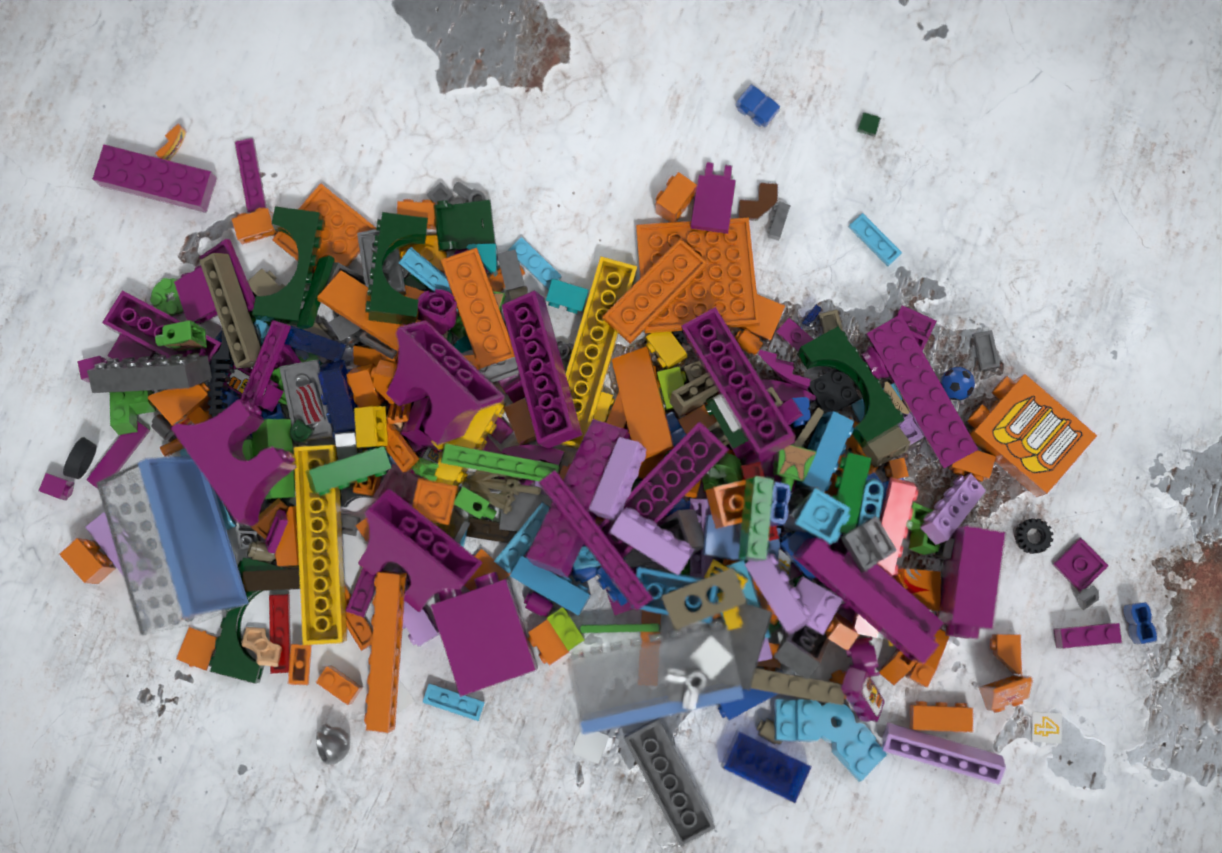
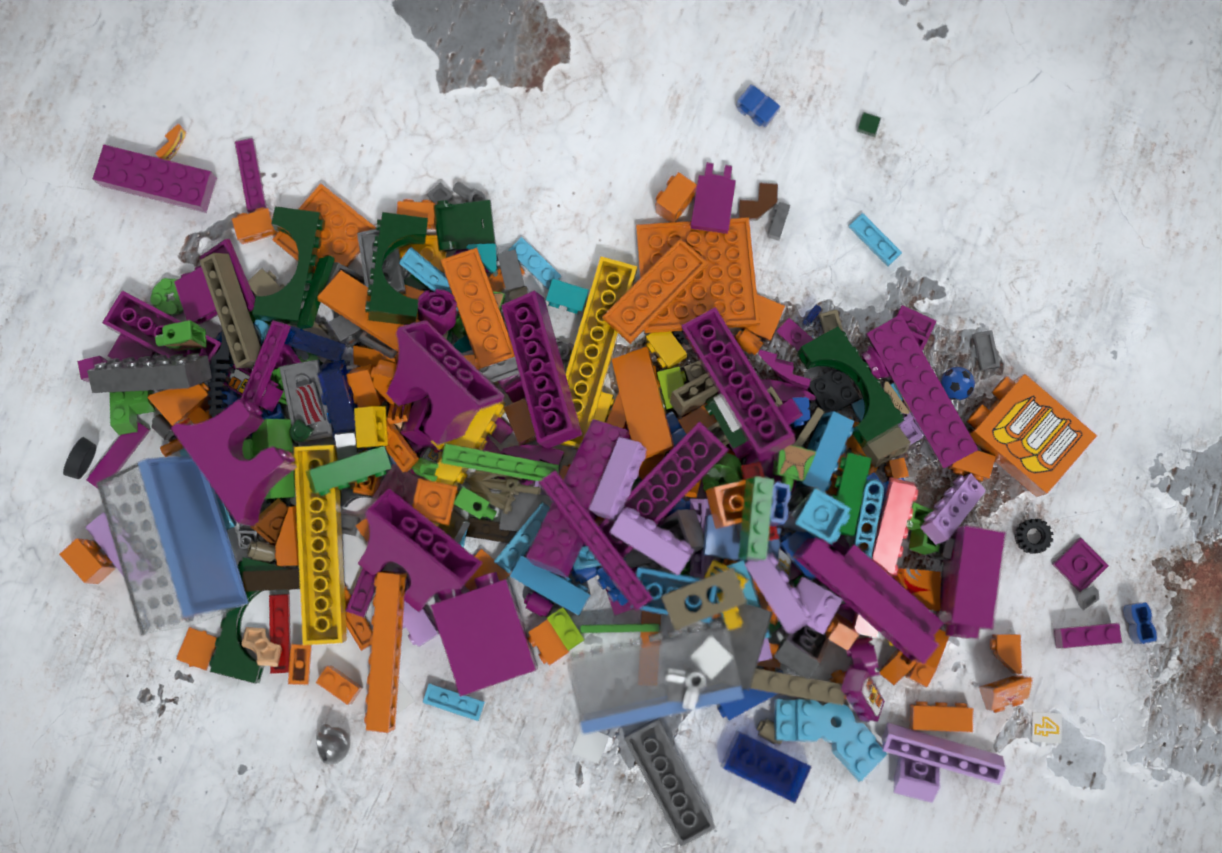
(56, 487): magenta brick -> none
(276, 531): magenta tile -> none
(868, 544): flat silver slope -> none
(916, 779): none -> lavender slope

